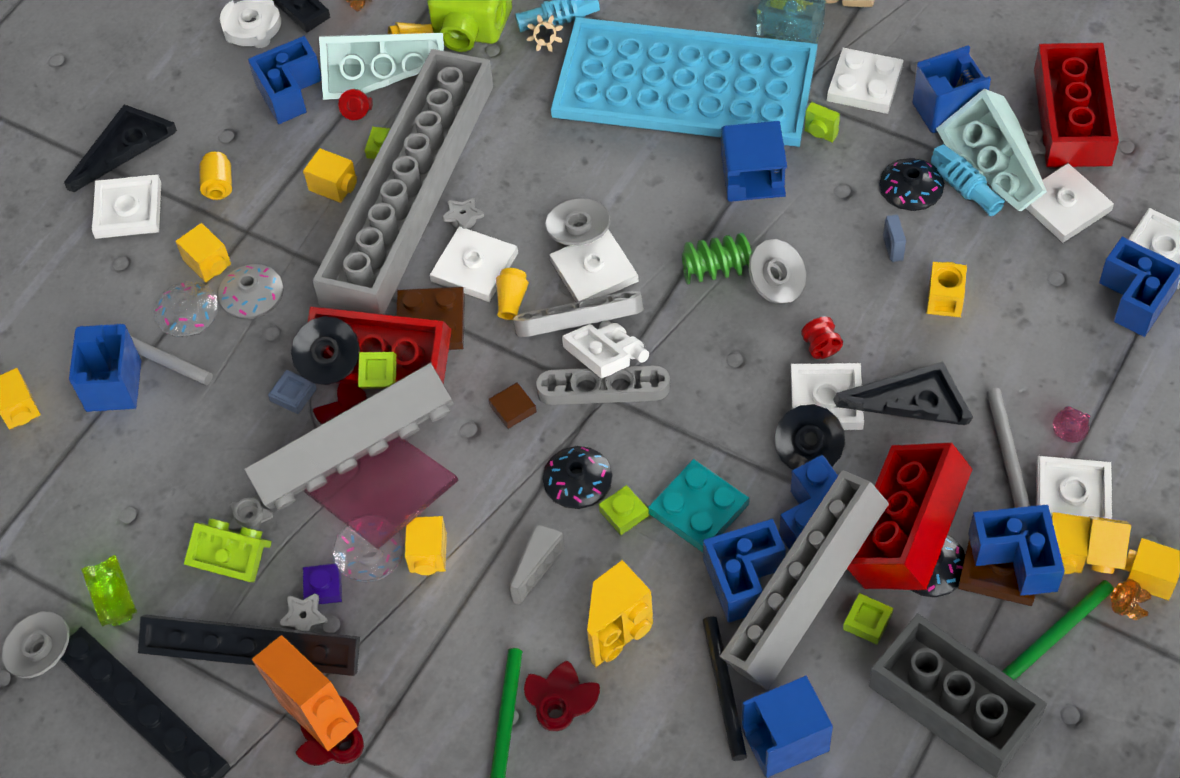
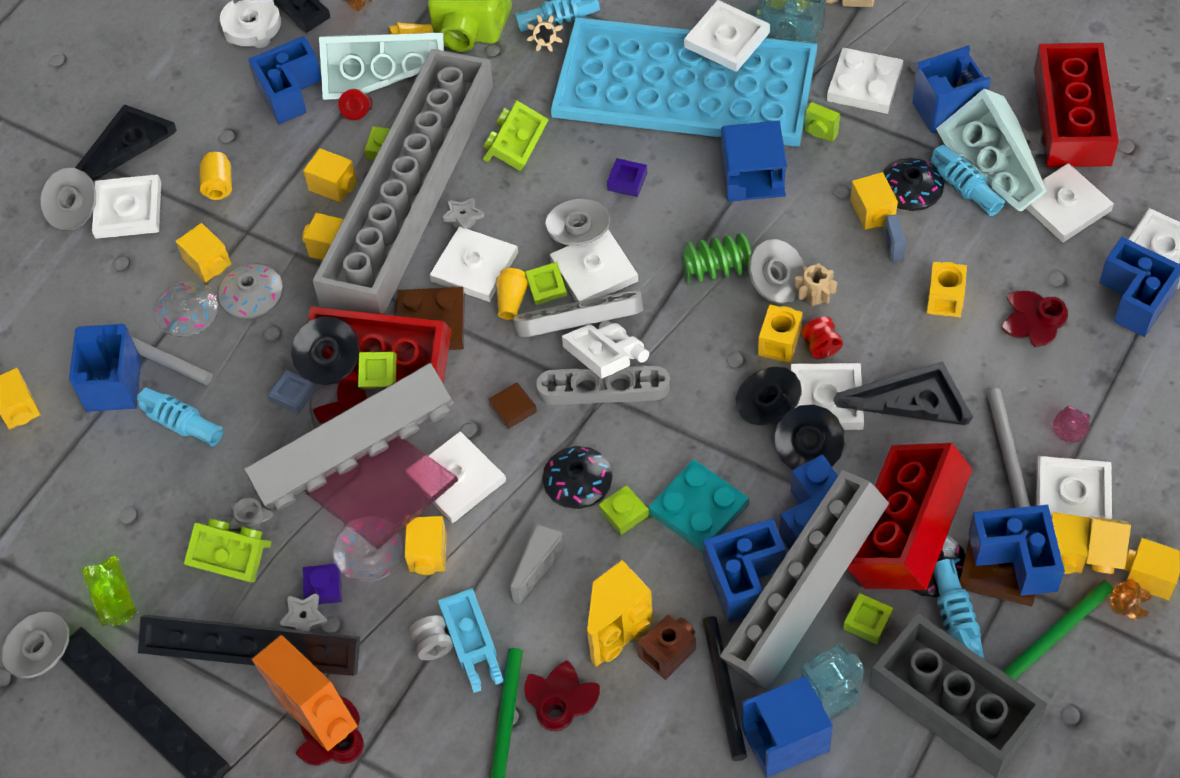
(59, 195): none -> light grey dish
(178, 416): none -> medium azure hinge
(320, 234): none -> yellow brick
(431, 637): none -> light grey wheel
(470, 635): none -> medium azure hinge
(475, 474): none -> white plate
(517, 135): none -> lime bracket
(546, 283): none -> lime plate
(627, 177): none -> dark purple plate
(667, 656): none -> copper brick
(727, 35): none -> white plate
(768, 395): none -> black dish
(777, 344): none -> yellow brick
(815, 284): none -> tan gear
(835, 679): none -> clear light blue brick
(873, 200): none -> yellow brick
(956, 608): none -> medium azure hinge
(1032, 318): none -> dark red plate

